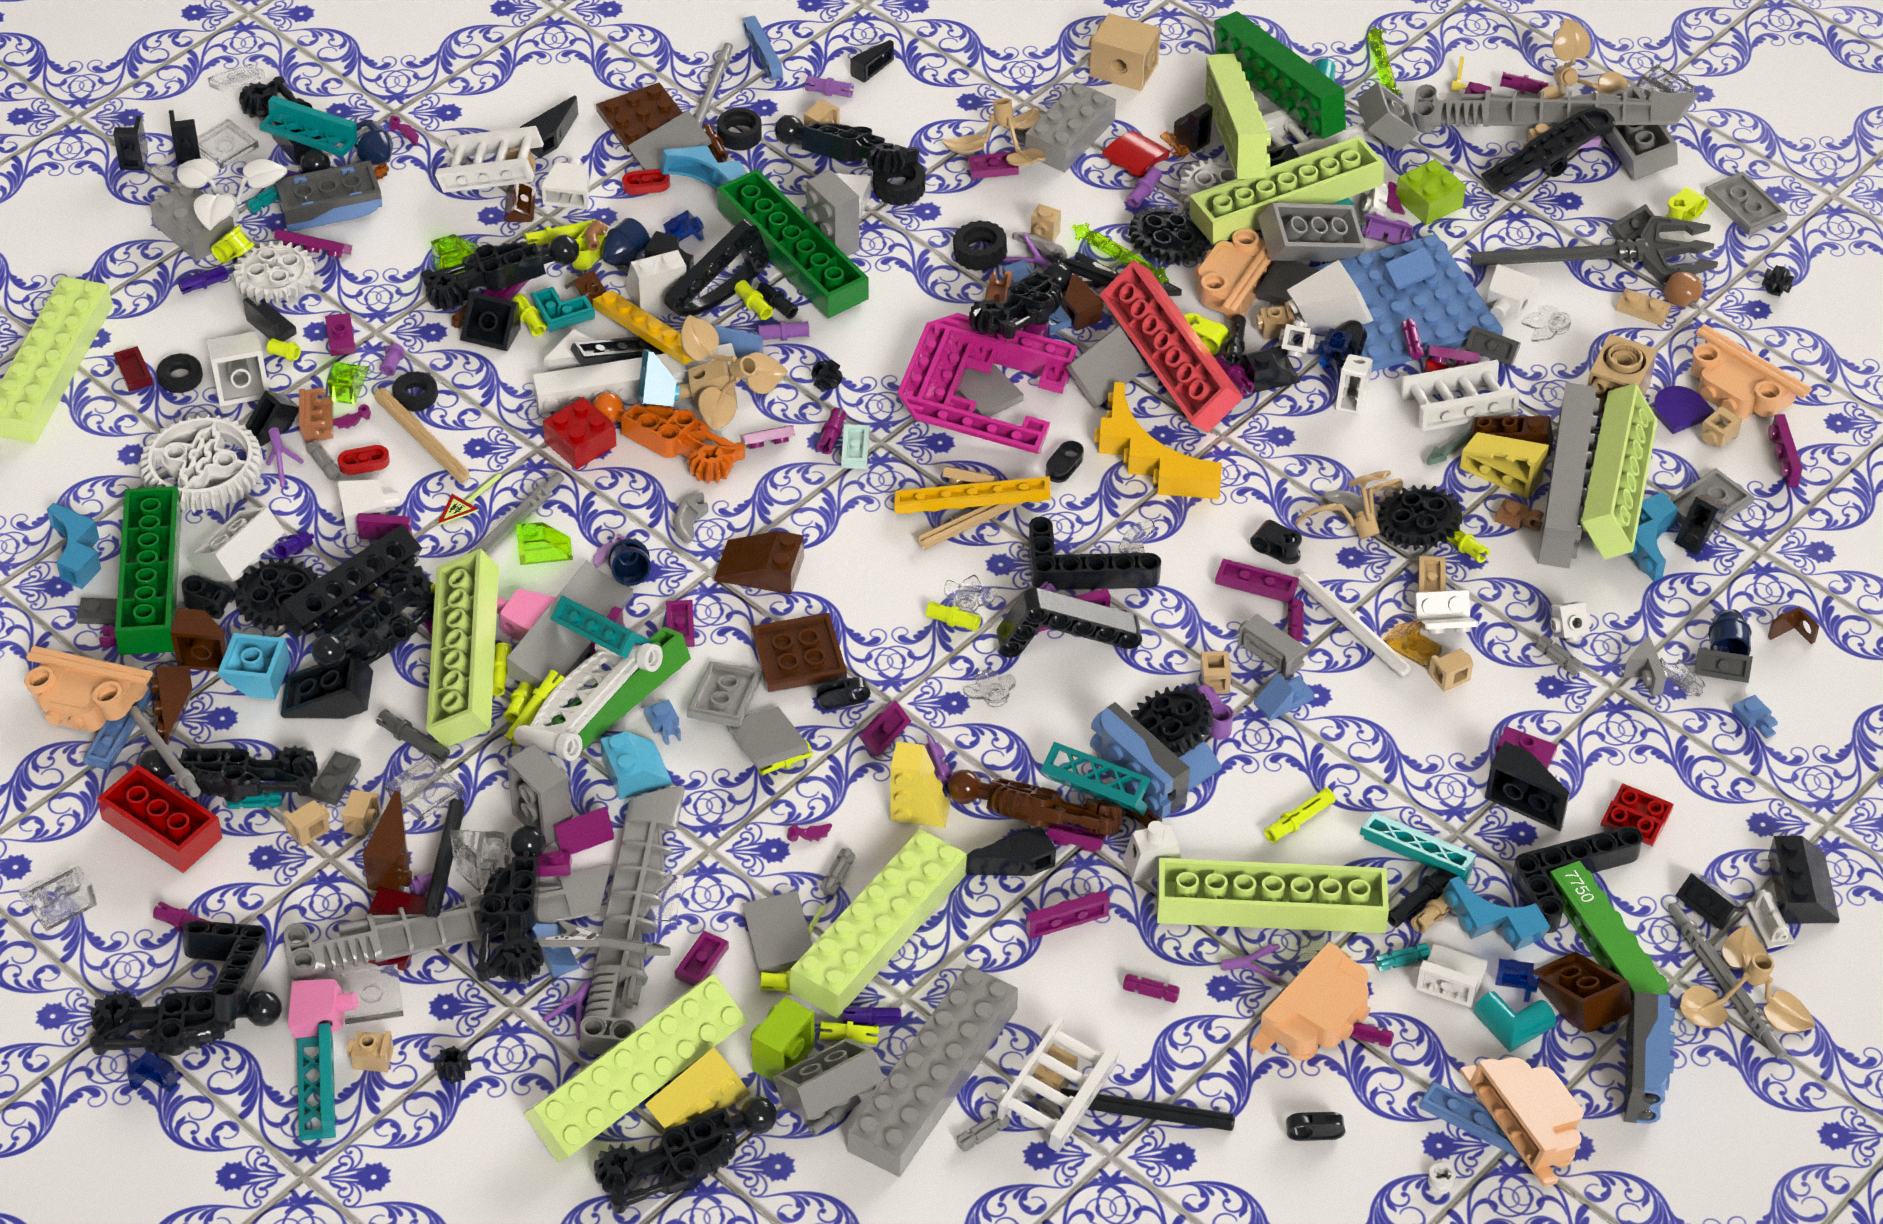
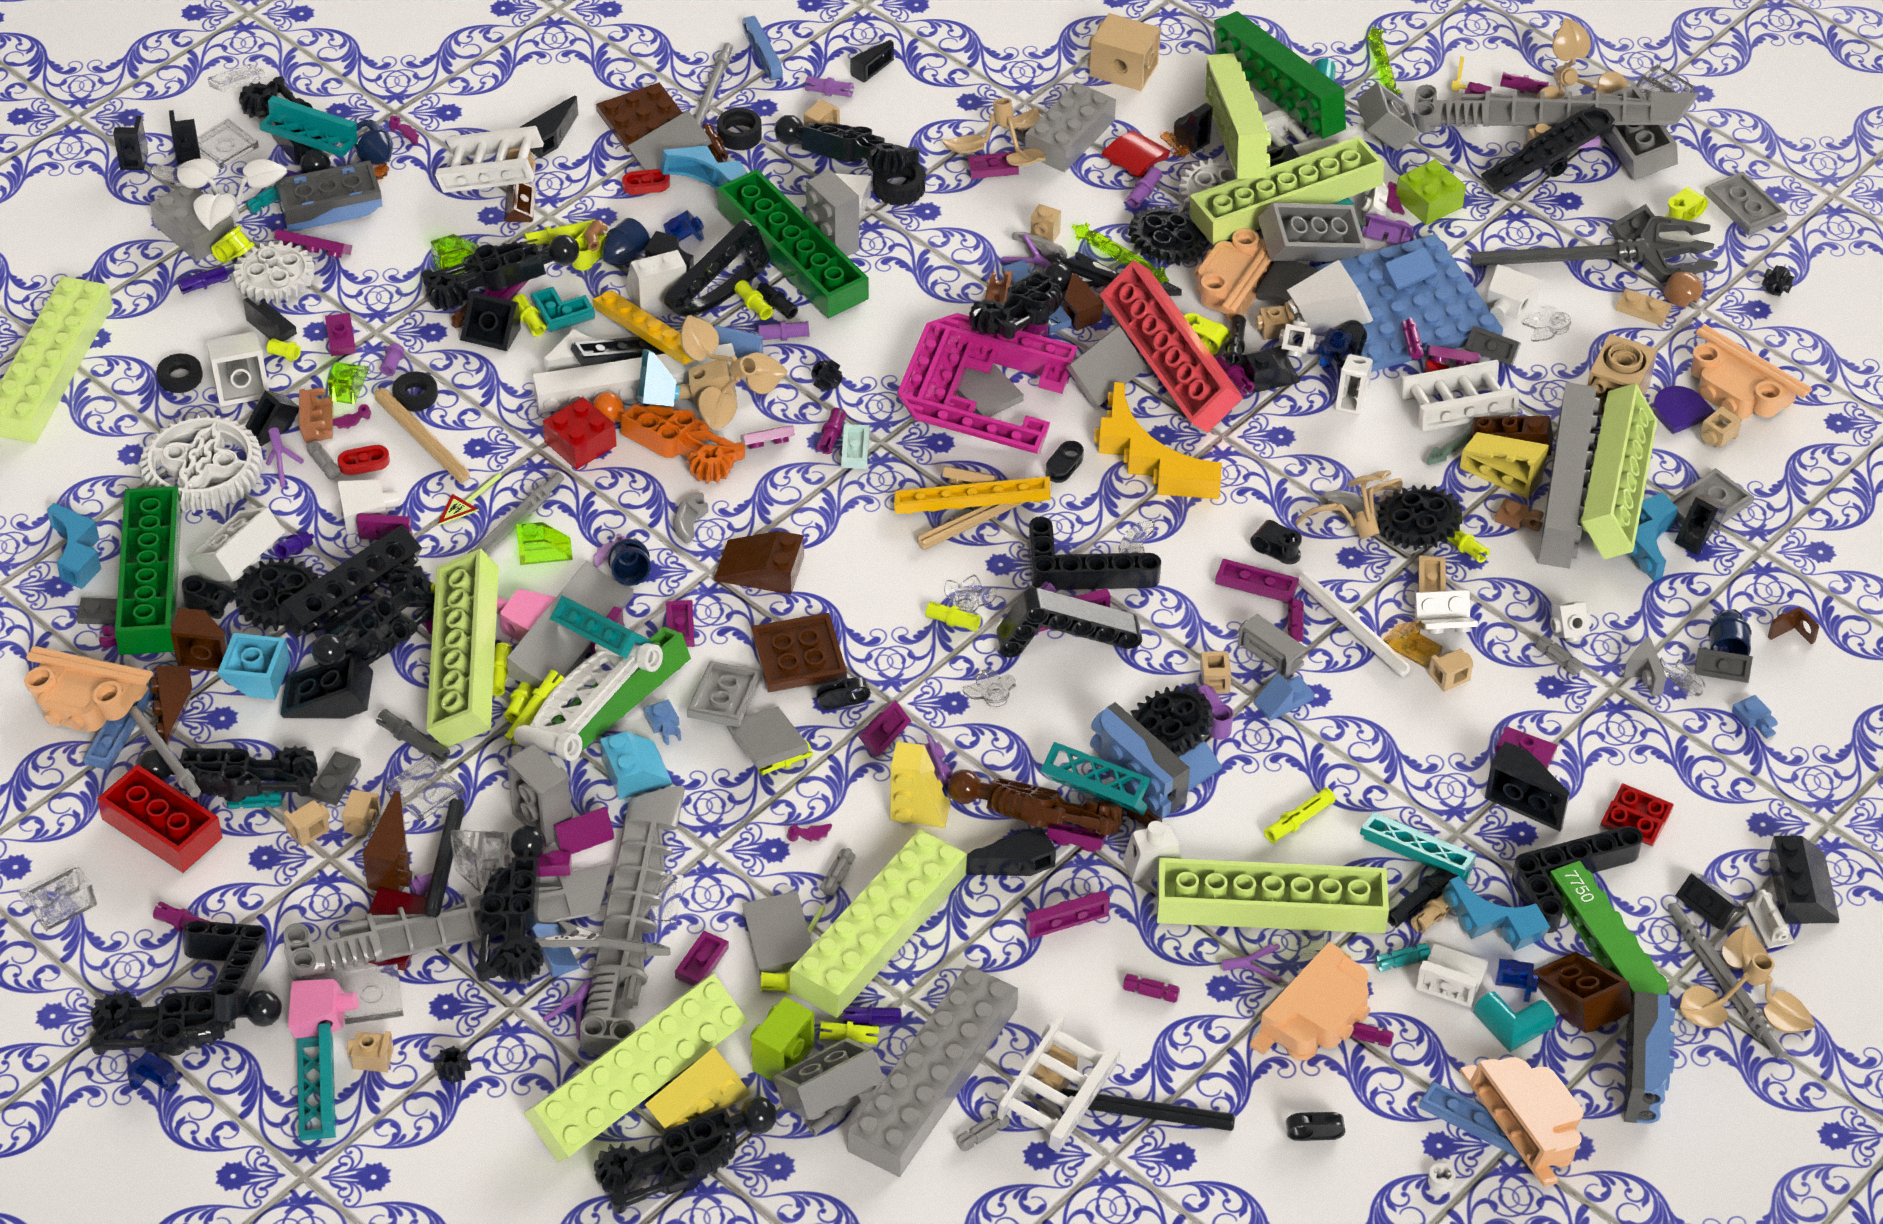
(133, 368): dark red tile -> none
(567, 185): white torso -> none
(588, 285): reddish brown bracket -> none
(977, 232): black tyre -> none
(1785, 450): magenta plate -> none

